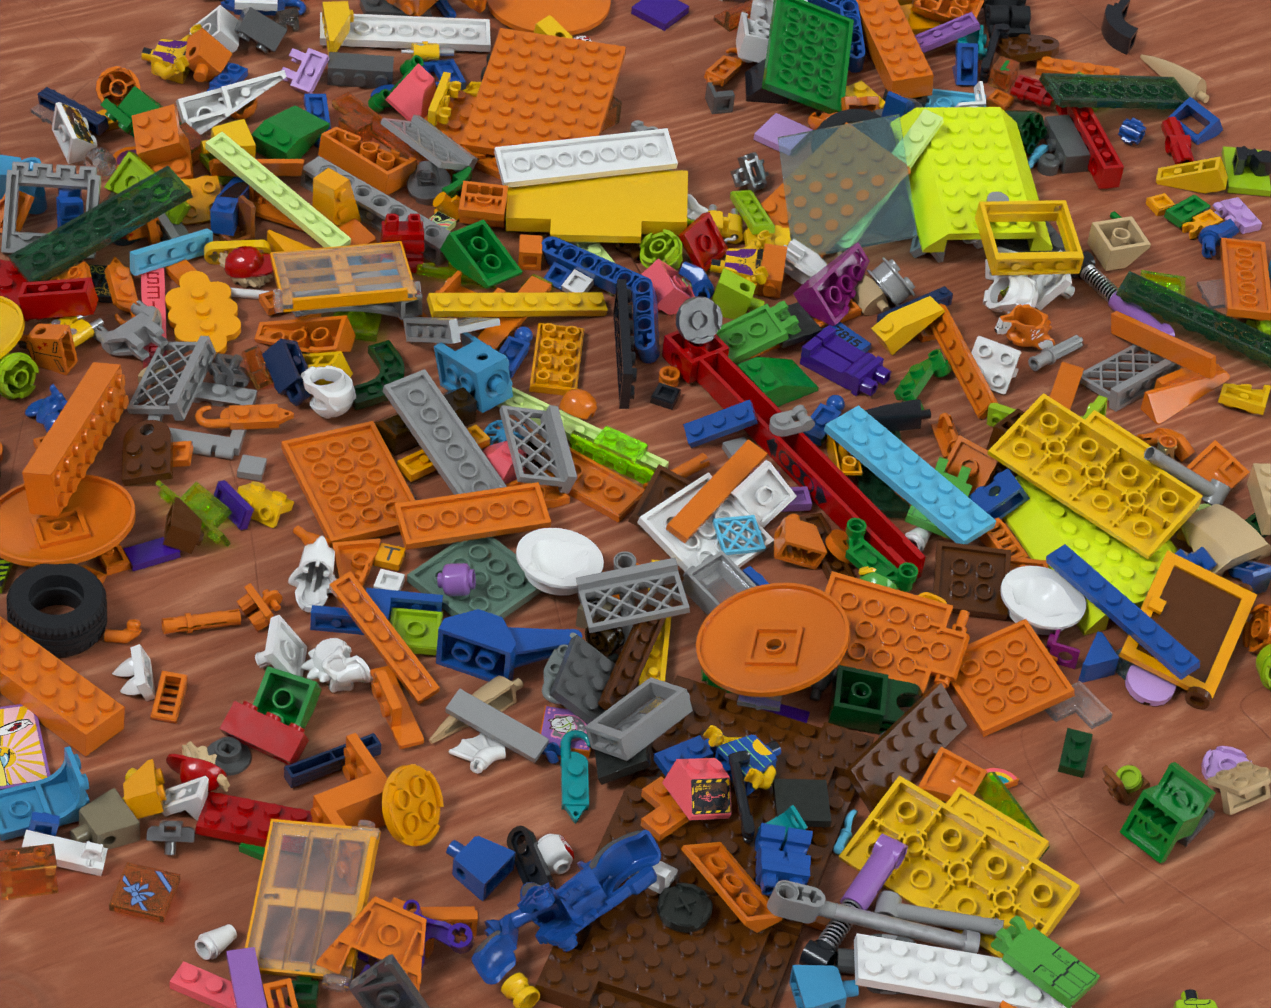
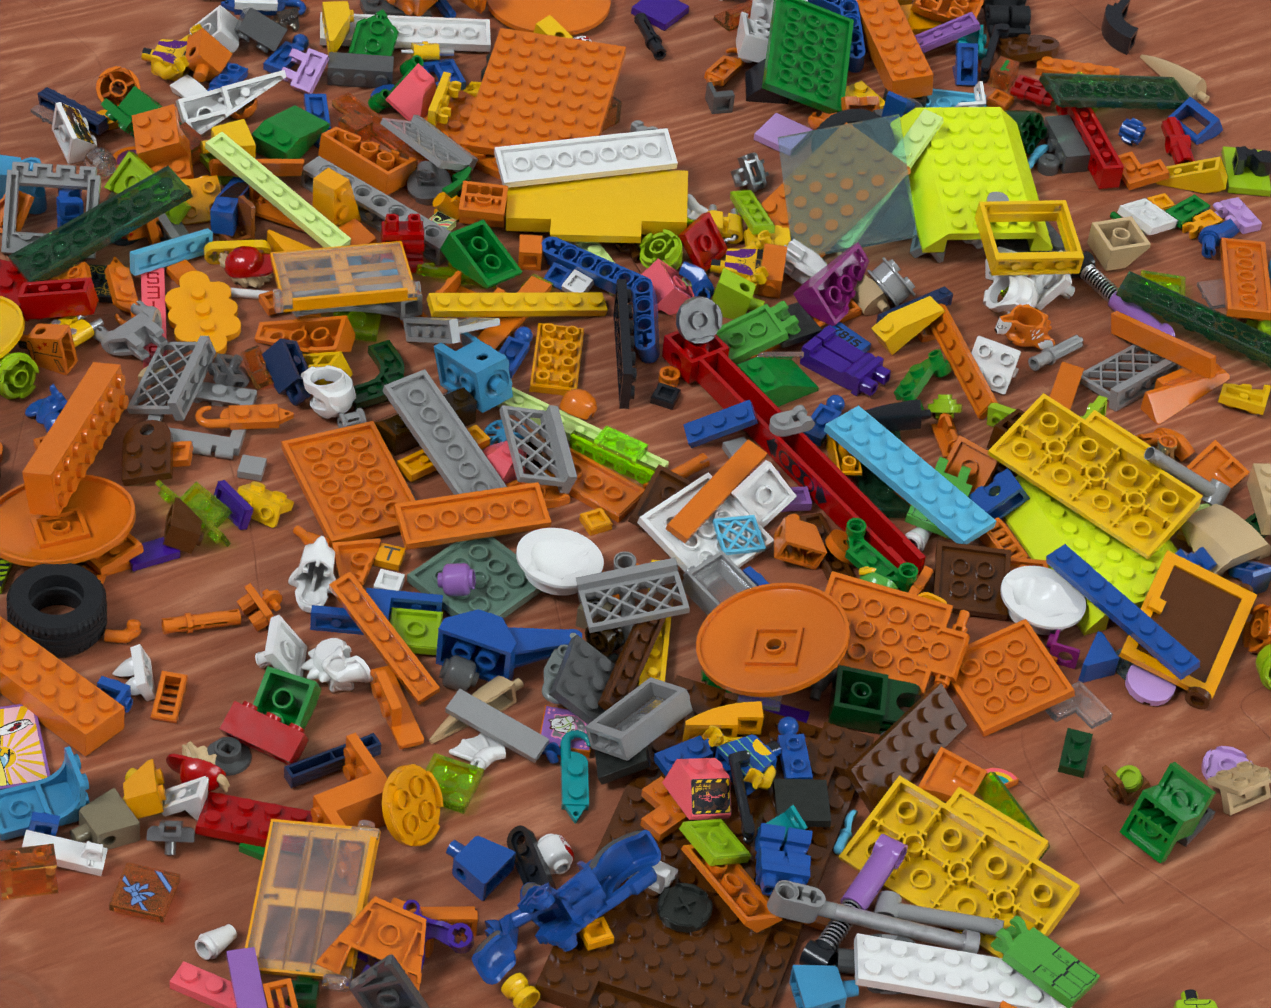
(117, 690): none -> blue bracket
(120, 554): none -> orange plate
(187, 87): none -> white slope
(281, 58): none -> blue plate
(358, 416): none -> light grey bush
(374, 36): none -> green tile
(456, 780): none -> clear neon green plate
(458, 673): none -> dark grey head
(595, 521): none -> light orange tile
(597, 934): none -> light orange tile
(652, 40): none -> black pin
(715, 842): none -> lime tile
(730, 719): none -> light orange slope
(782, 355): none -> clear piece
(794, 751): none -> blue plate
(922, 581): none -> orange tile
(944, 404): none -> lime plate
(1139, 175): none -> orange plate
(1148, 216): none -> white plate

